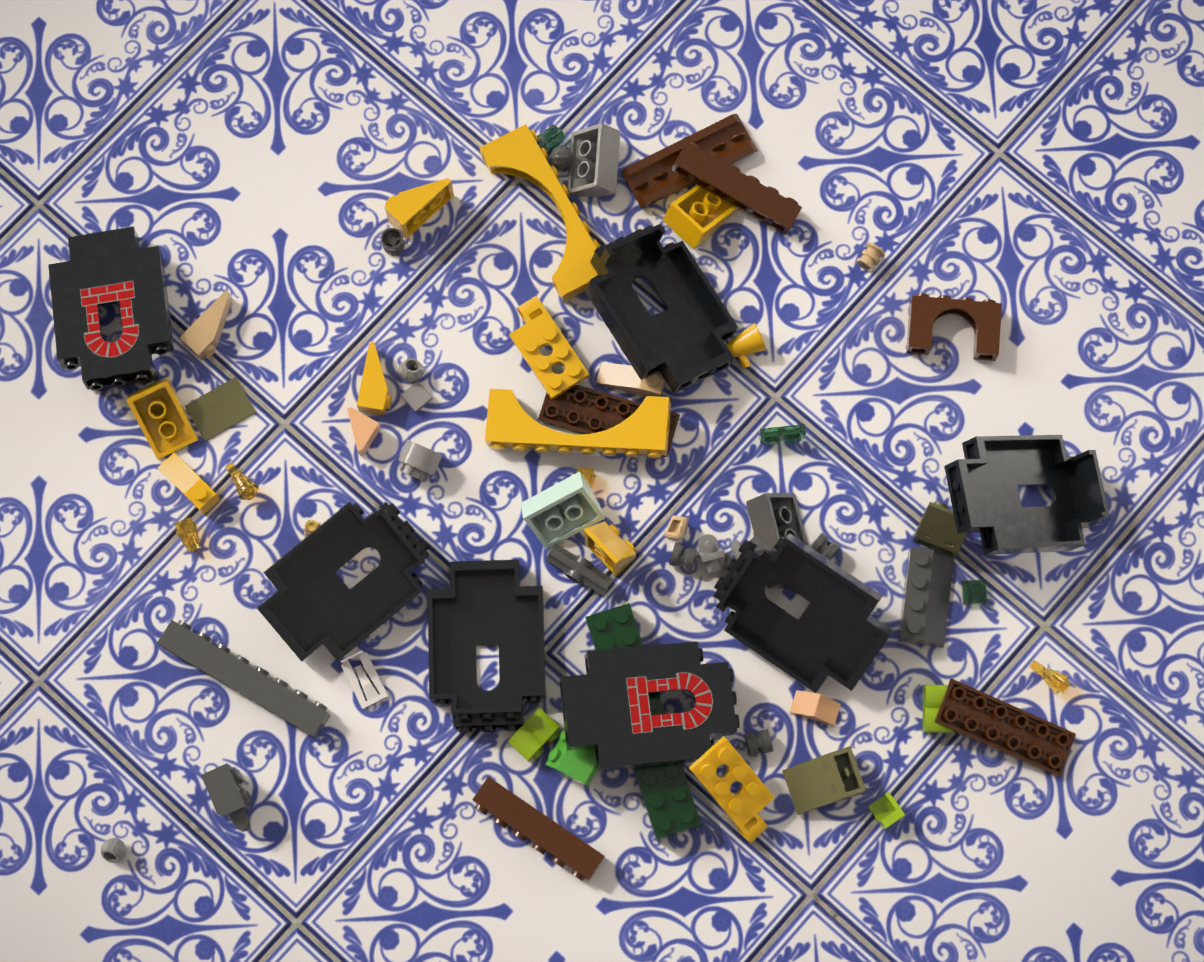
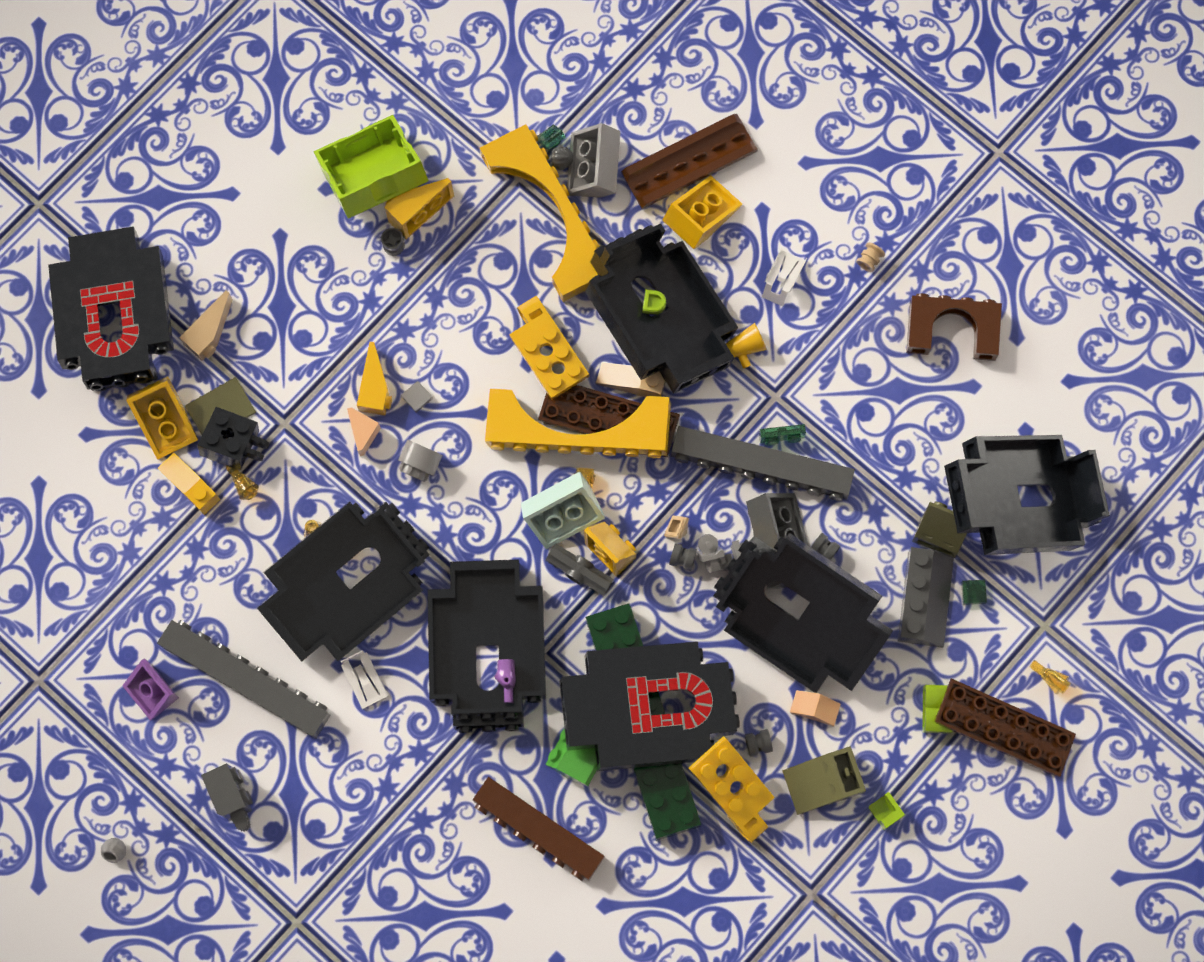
(149, 689): none -> medium lavender slope
(188, 534): clear yellow cone -> none
(241, 436): none -> black hinge
(371, 166): none -> lime tile
(411, 370): light grey piece -> none
(506, 678): none -> medium lavender piece
(534, 735): lime brick -> none
(653, 302): none -> lime tile
(736, 188): reddish brown brick -> none
(763, 463): none -> dark grey brick
(788, 265): none -> white piece

